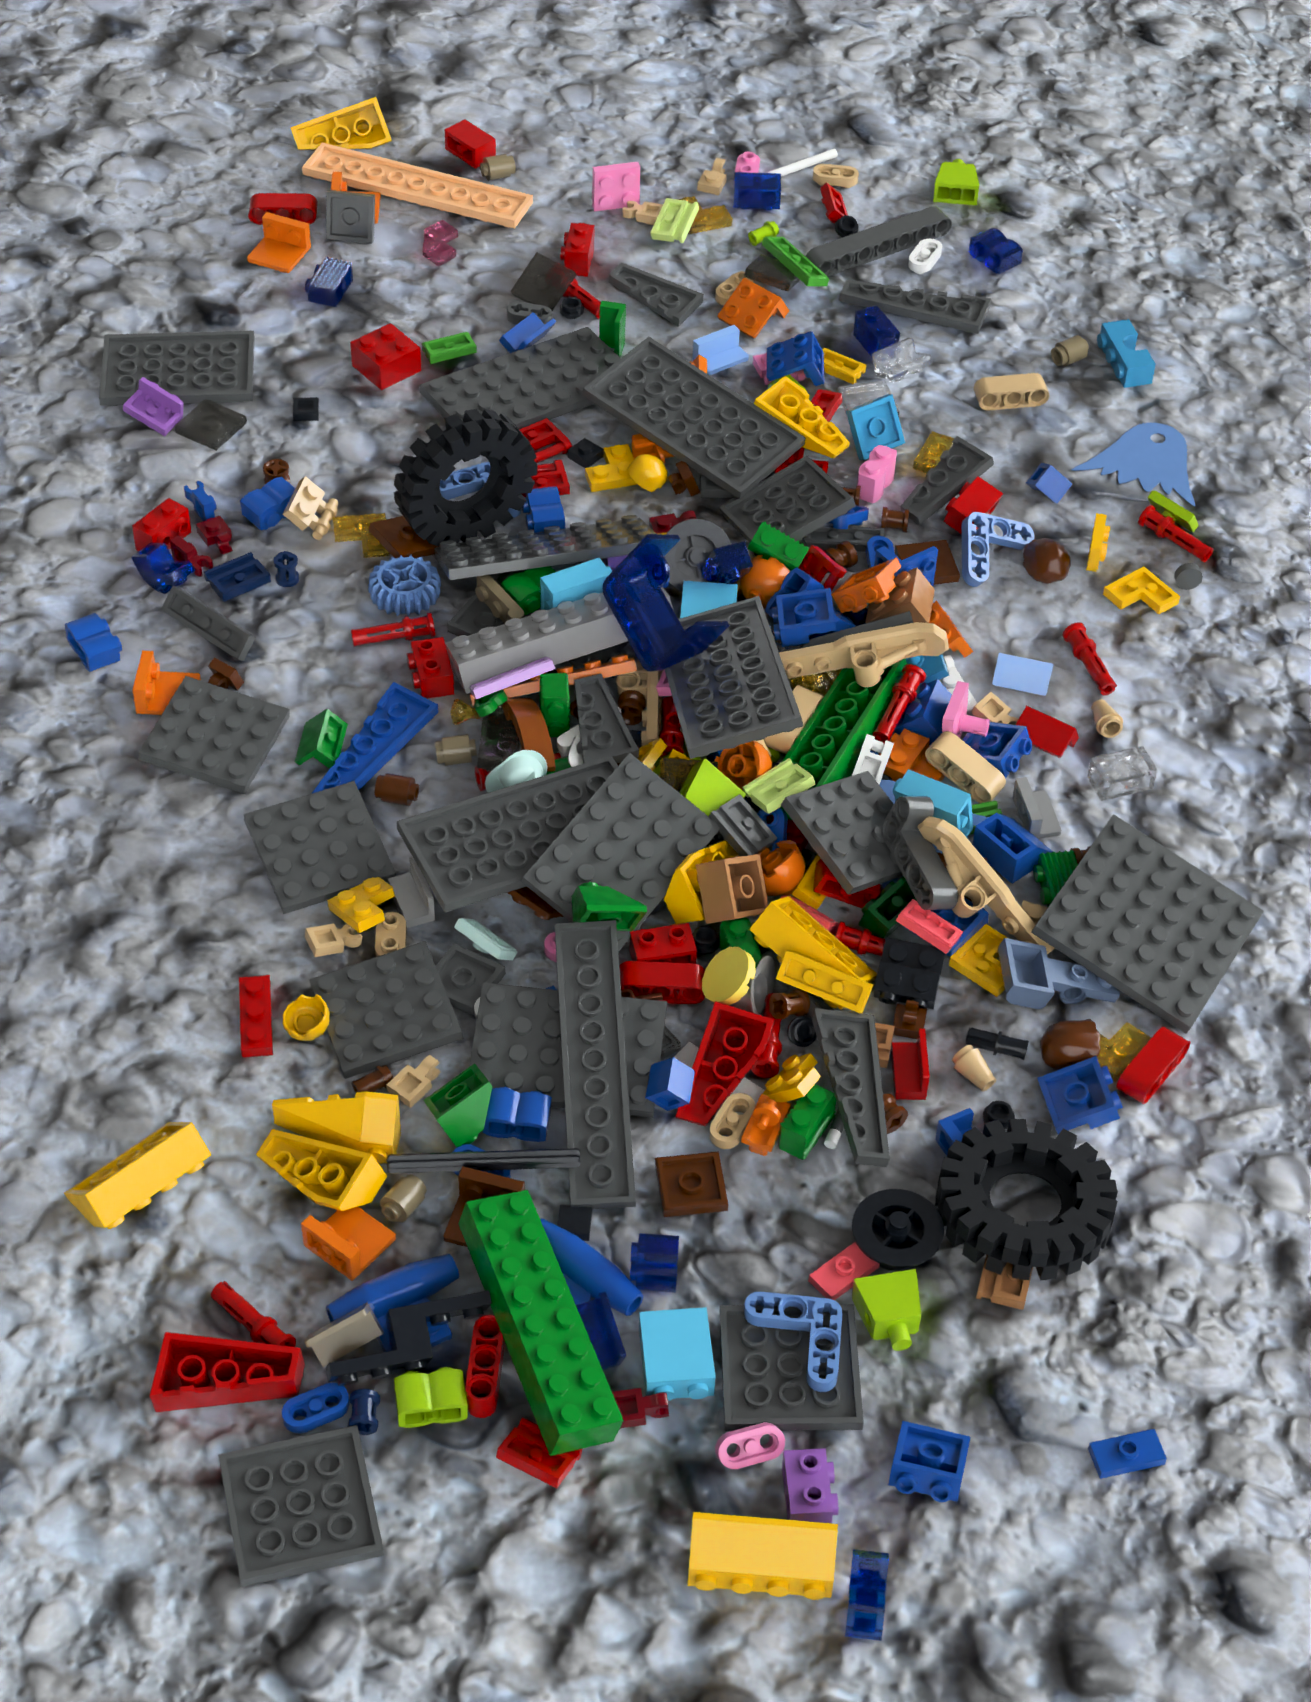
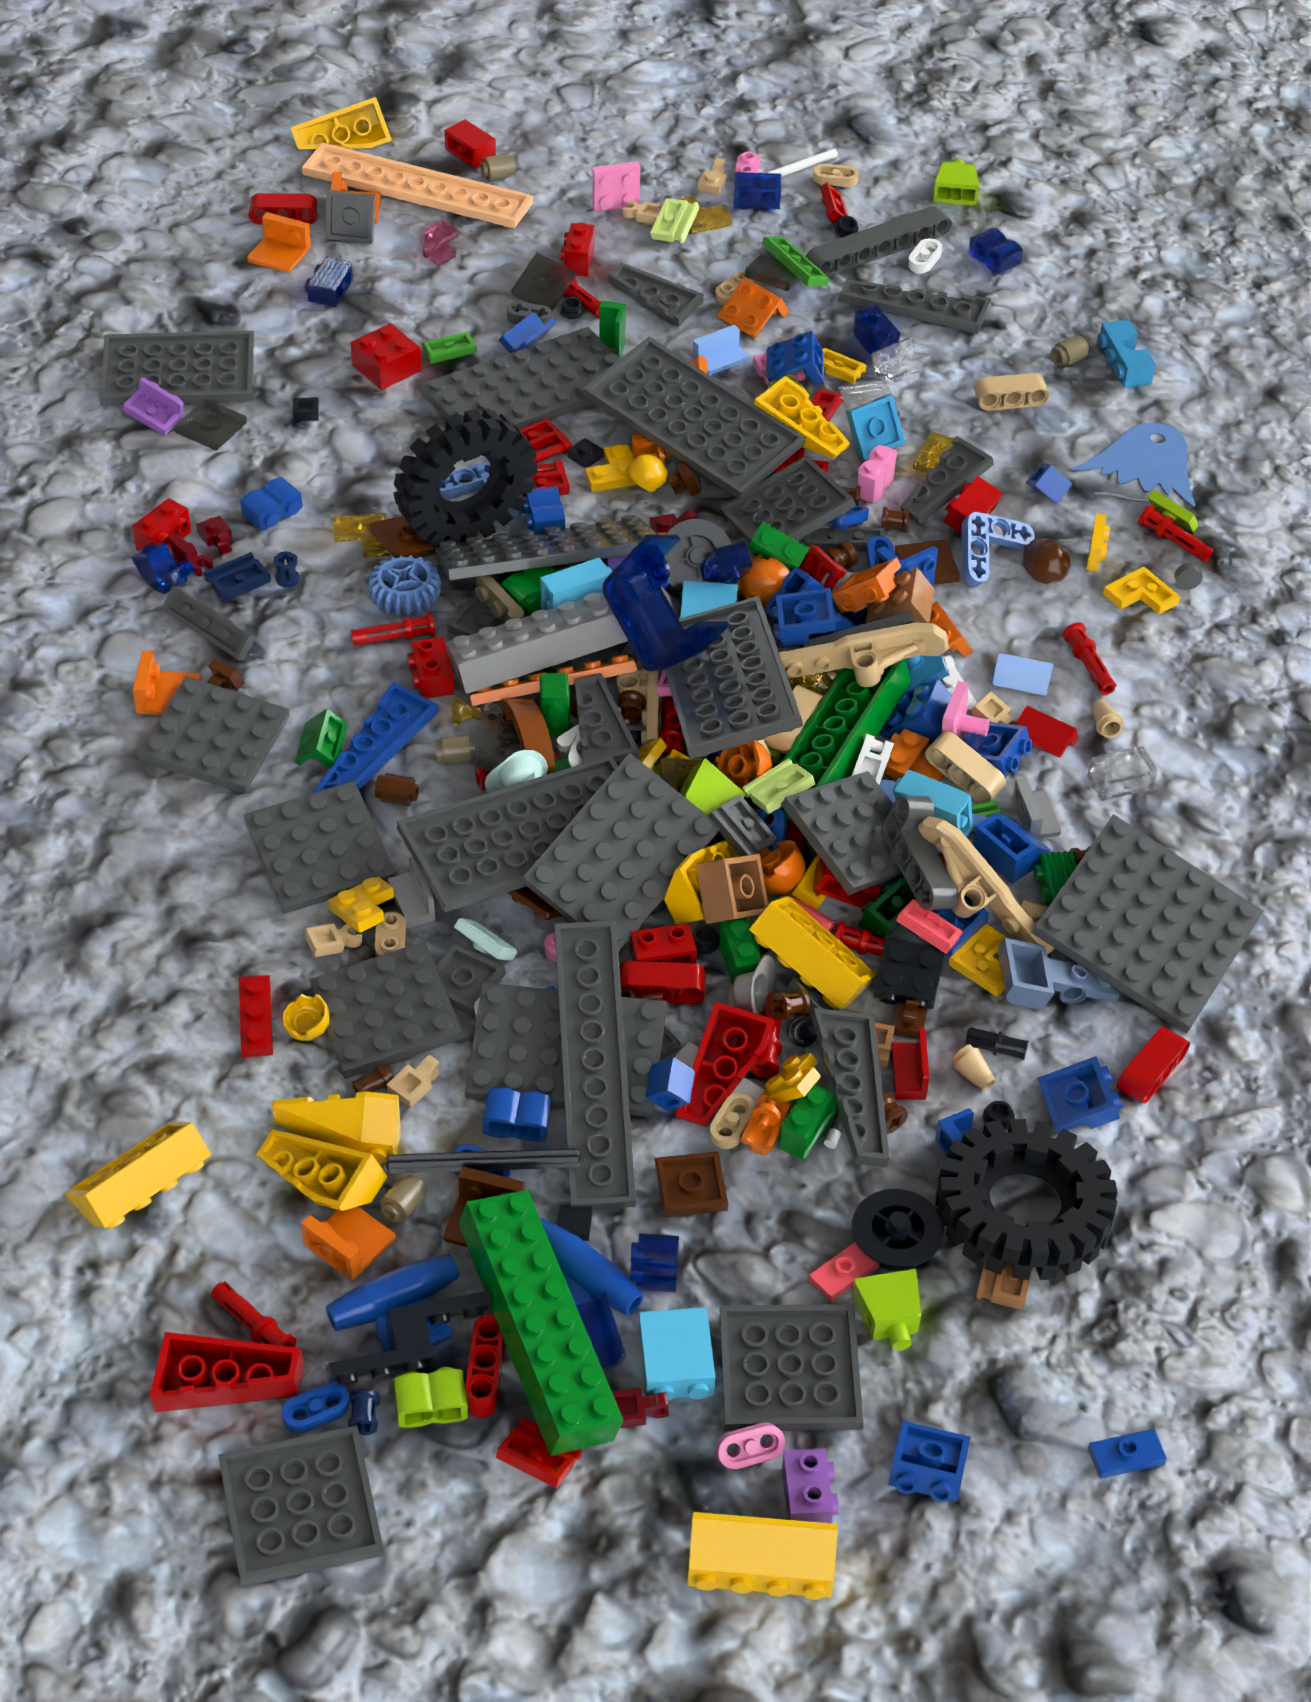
(93, 641): blue brick -> none
(203, 504): blue plate -> none
(276, 468): reddish brown wheel -> none
(305, 503): tan plate -> none
(344, 1334): dark tan panel -> none
(462, 1105): green slope -> none
(489, 703): green tile -> none
(512, 677): lavender tile -> none
(606, 904): green slope -> none
(728, 976): light yellow tile -> none
(769, 229): lime pin -> none
(810, 1321): medium blue beam -> none
(824, 981): yellow plate -> none
(866, 1595): clear blue brick -> none
(903, 693): red pin -> none
(1069, 1043): reddish brown hair -> none
(1121, 1049): clear yellow plate -> none

